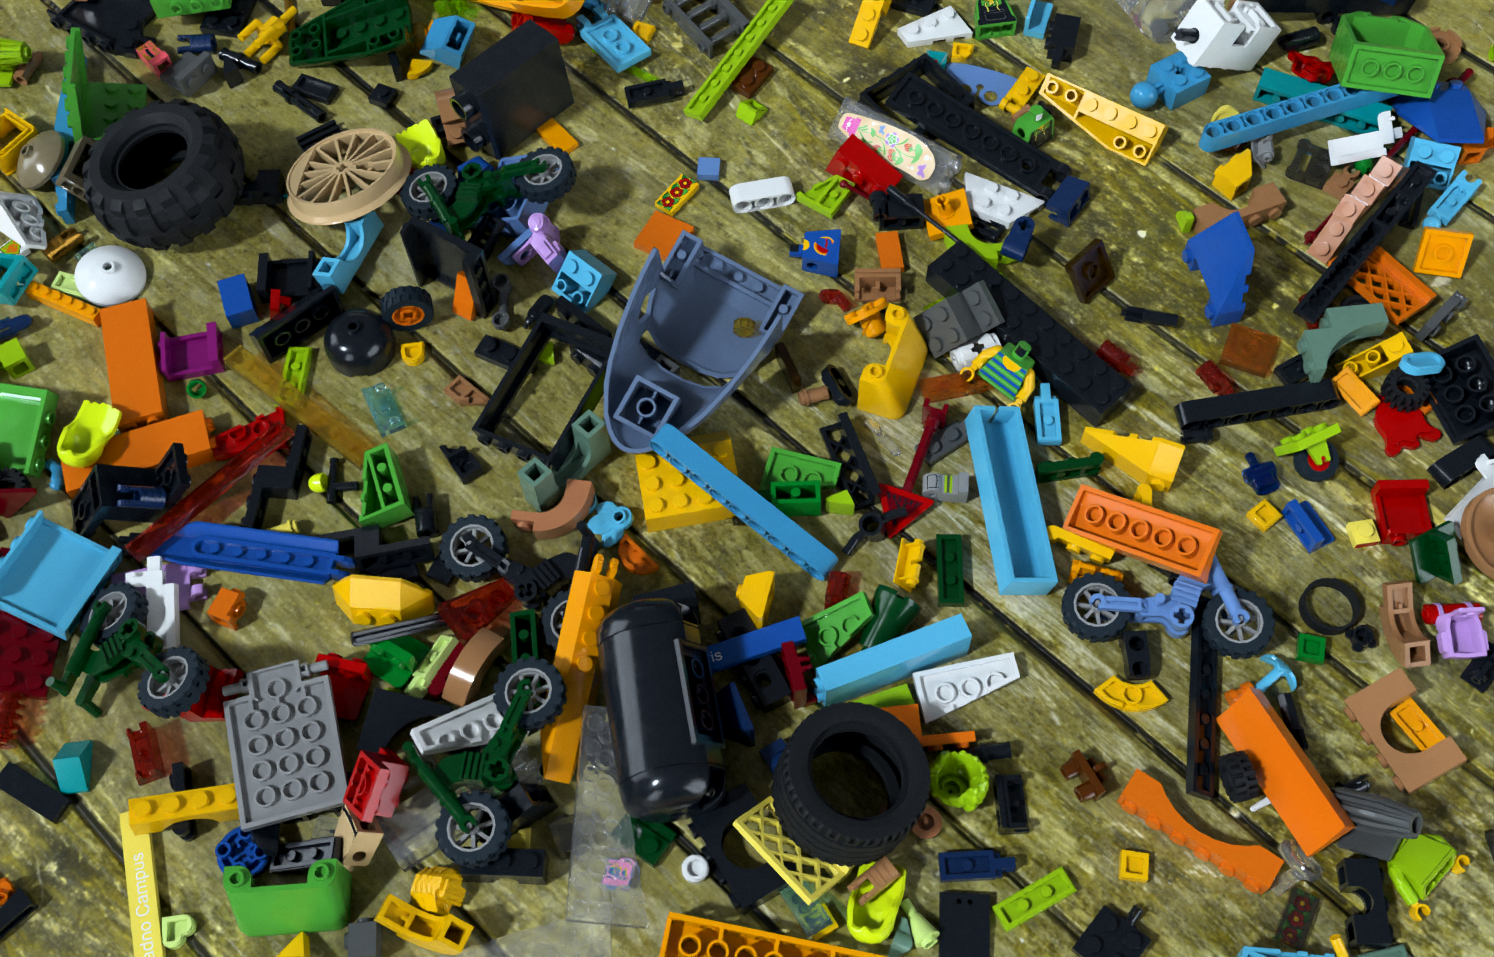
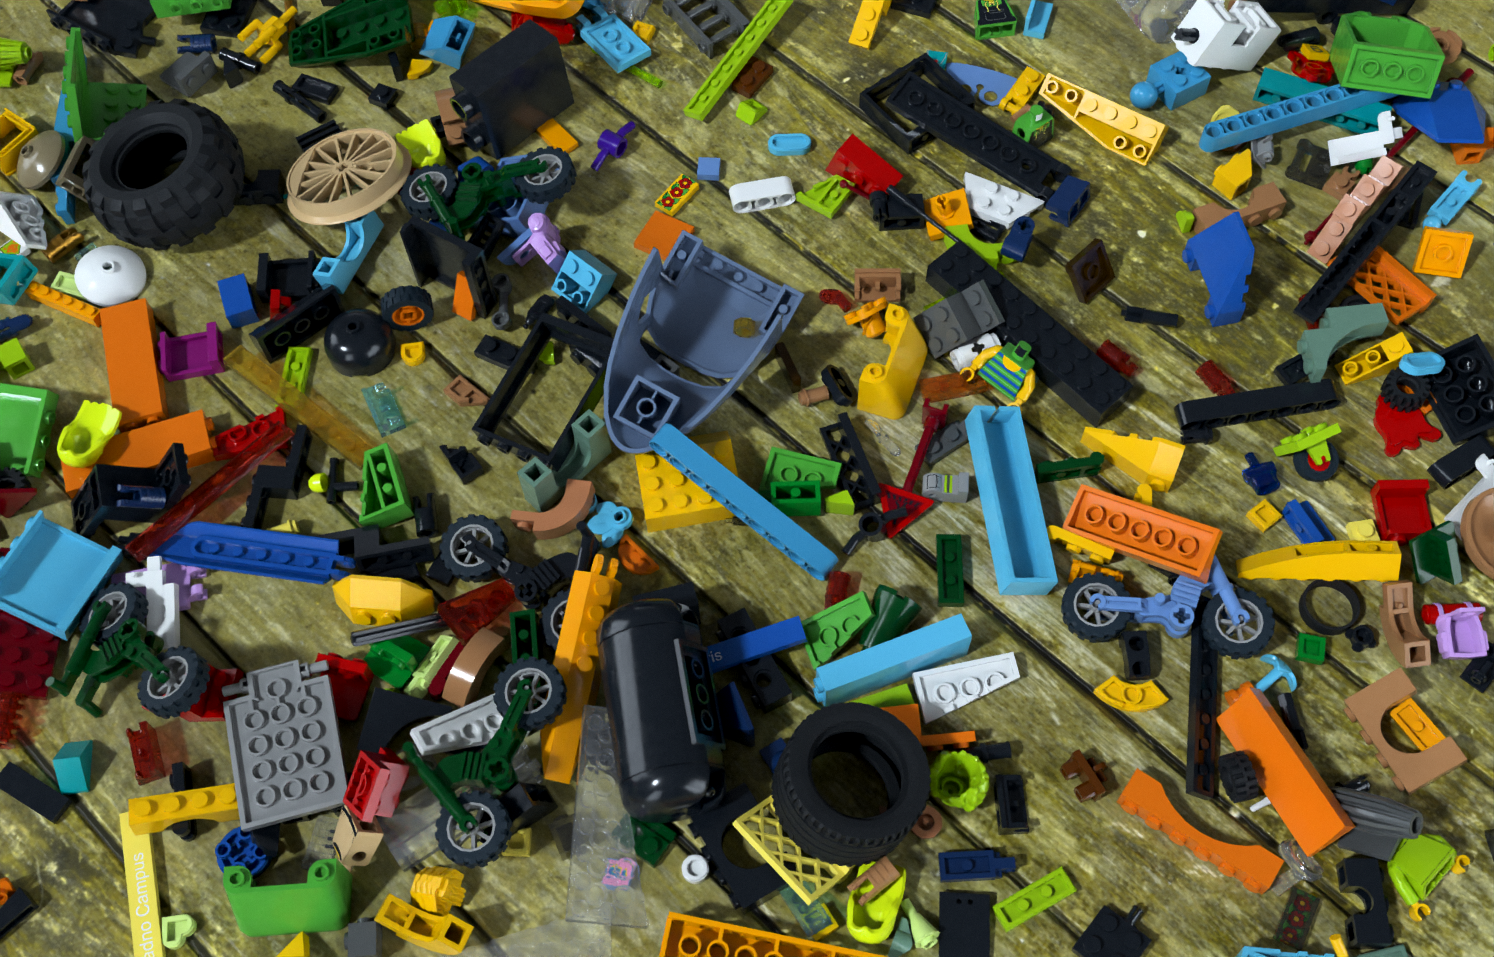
(57, 474): dark azure arm -> none
(153, 57): coral leg -> none
(200, 392): green hinge -> none
(227, 607): orange brick -> none
(302, 854): black tile -> none
(522, 865): black arch -> none
(612, 144): none -> dark purple piece
(653, 92): black hinge -> none
(757, 596): yellow slope -> none
(789, 144): none -> medium azure tile
(794, 675): dark red piece -> none
(819, 252): blue torso -> none
(889, 250): orange tile -> none
(905, 149): brick -> none
(907, 568): yellow hinge -> none
(937, 26): white wing -> none
(961, 52): yellow tile -> none
(1046, 417): medium azure hinge -> none
(1062, 39): black hinge -> none
(1133, 866): yellow tile -> none
(1248, 350): clear orange tile -> none
(1315, 52): none -> yellow tile
(1326, 561): none -> yellow wedge
(1355, 391): light orange tile -> none
(1432, 326): dark grey hinge -> none
(1436, 155): medium azure slope -> none

